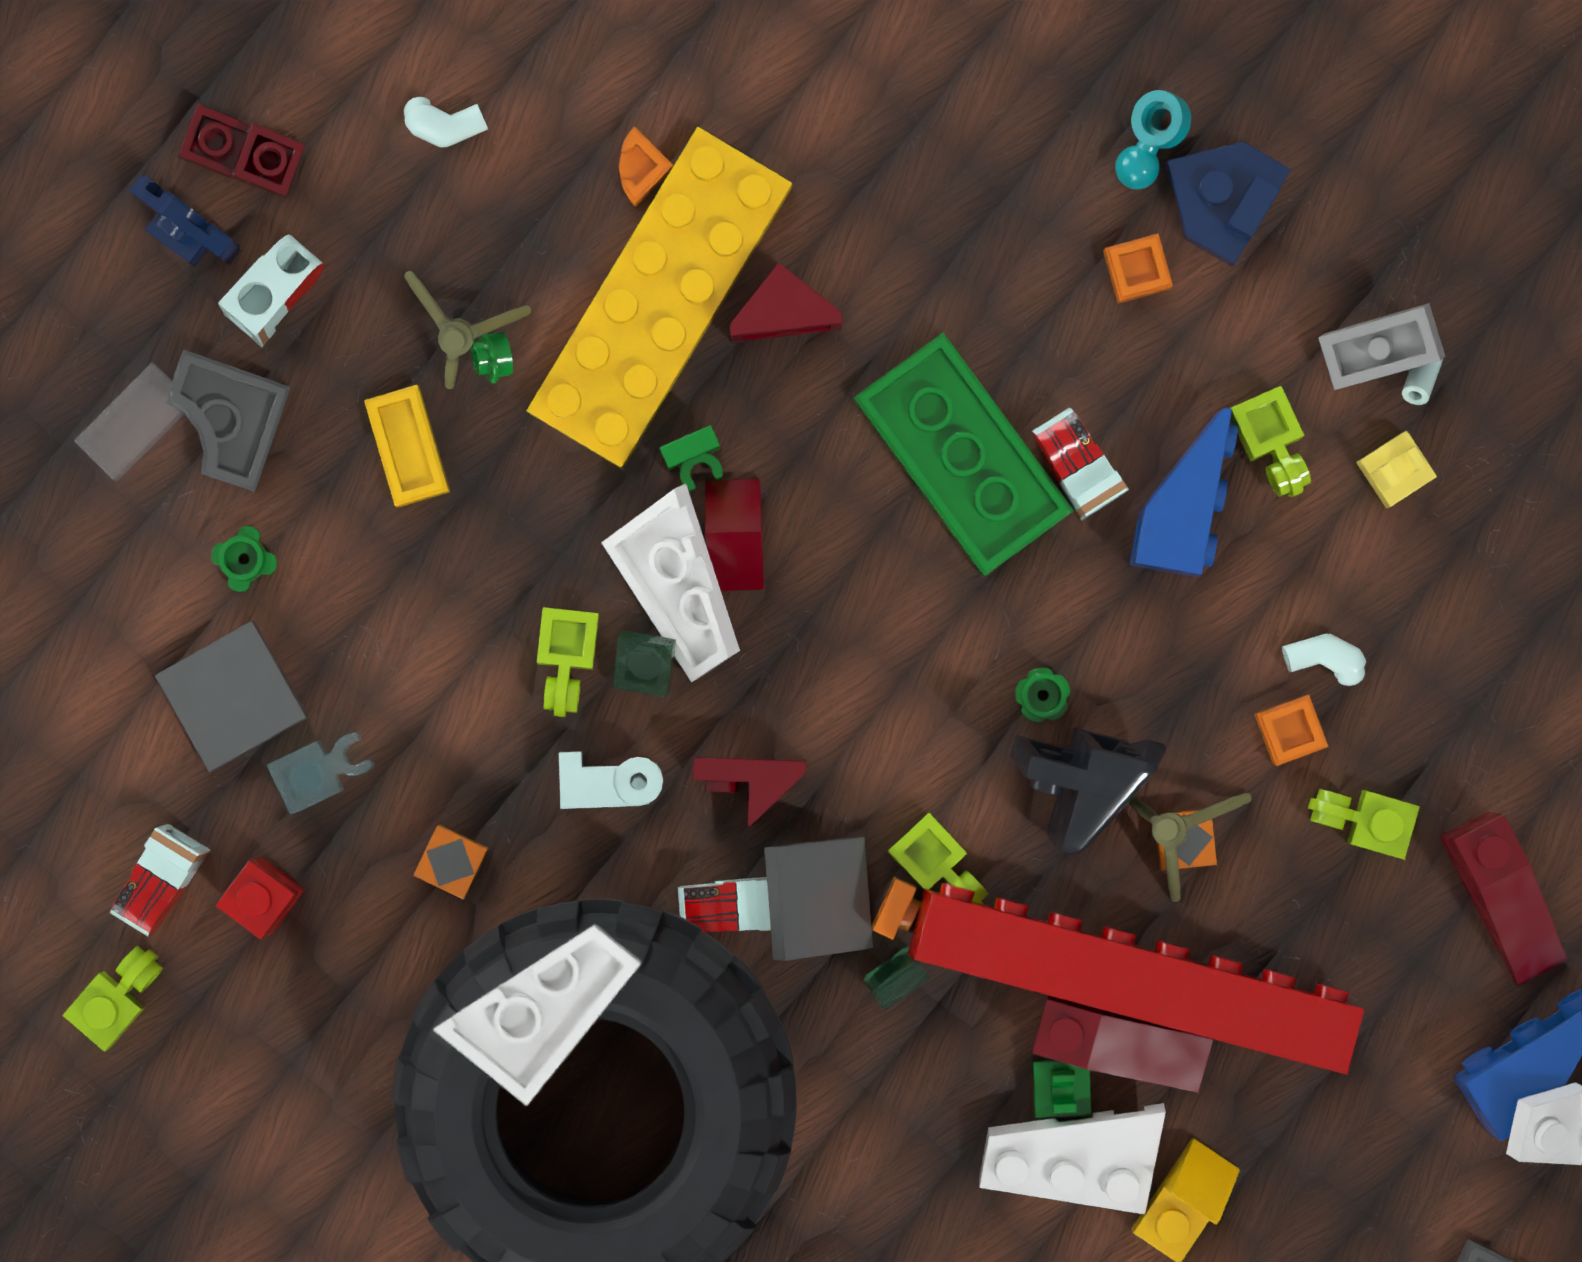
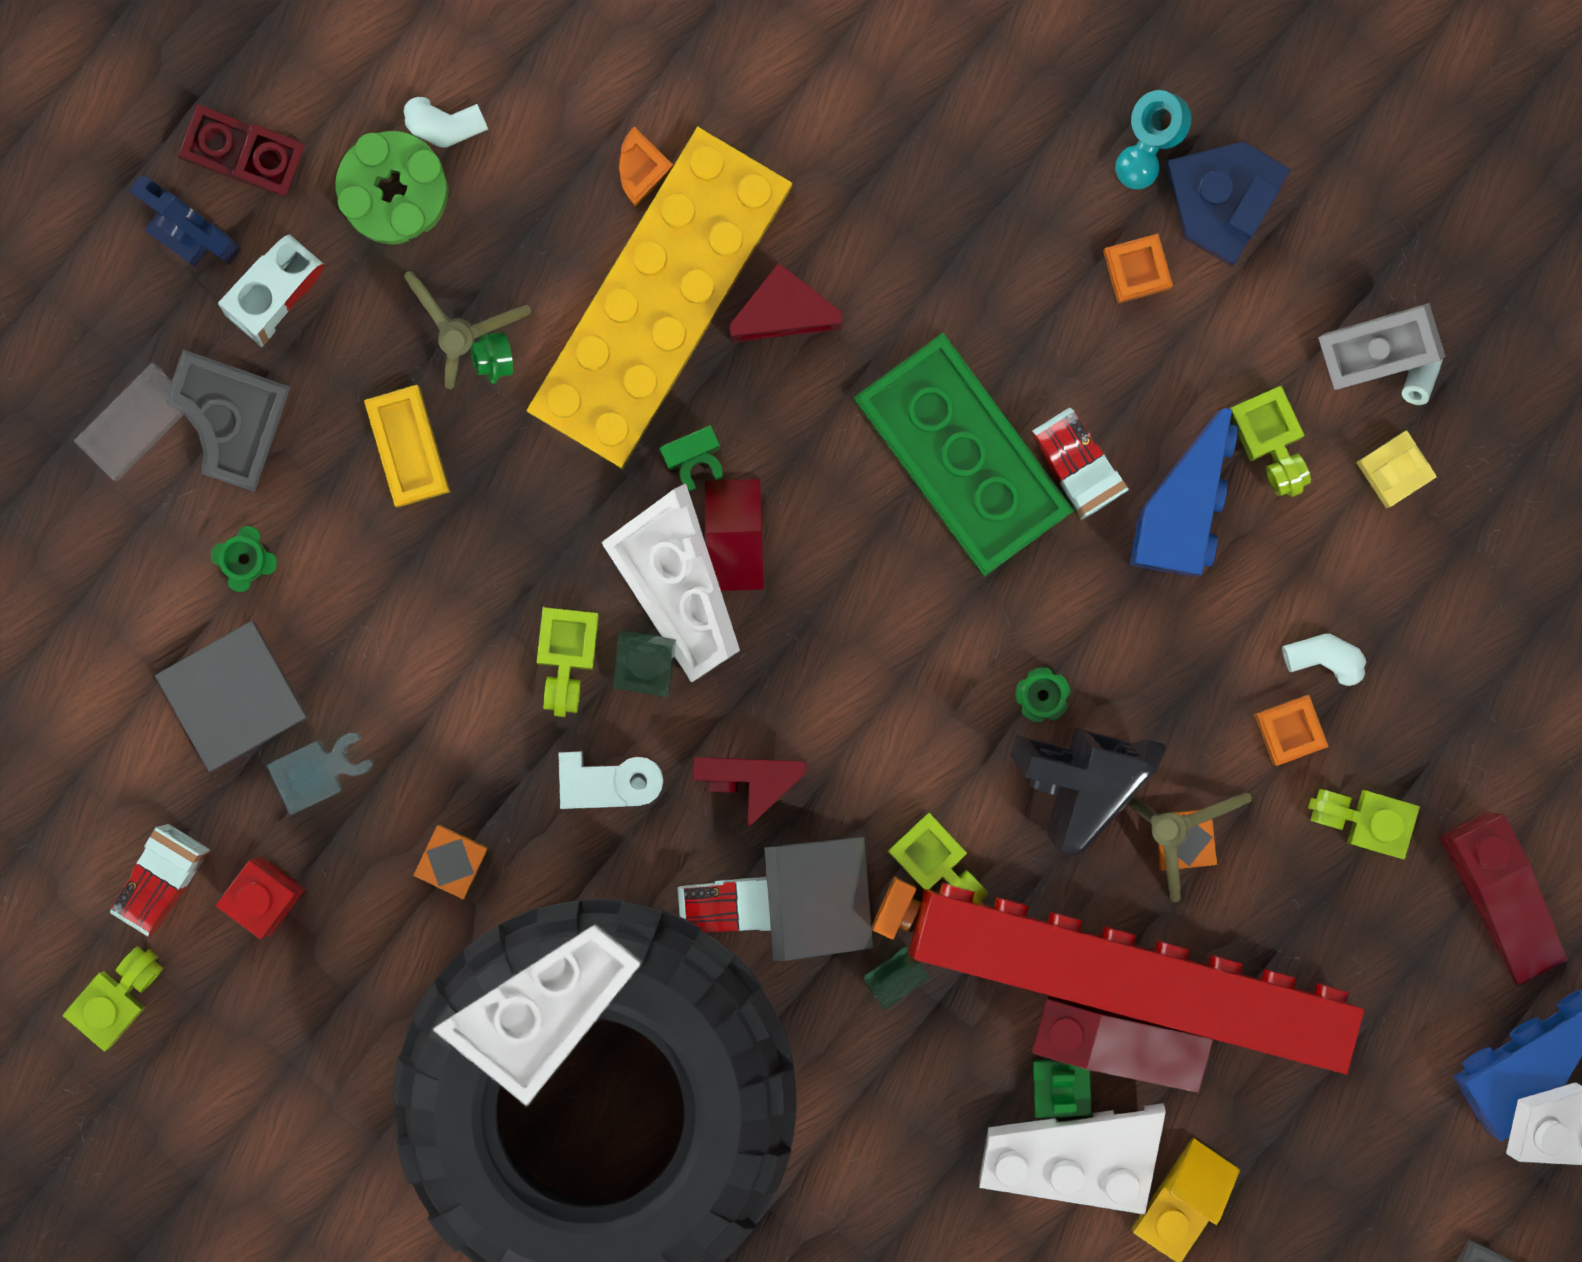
(405, 215): none -> bright green plate

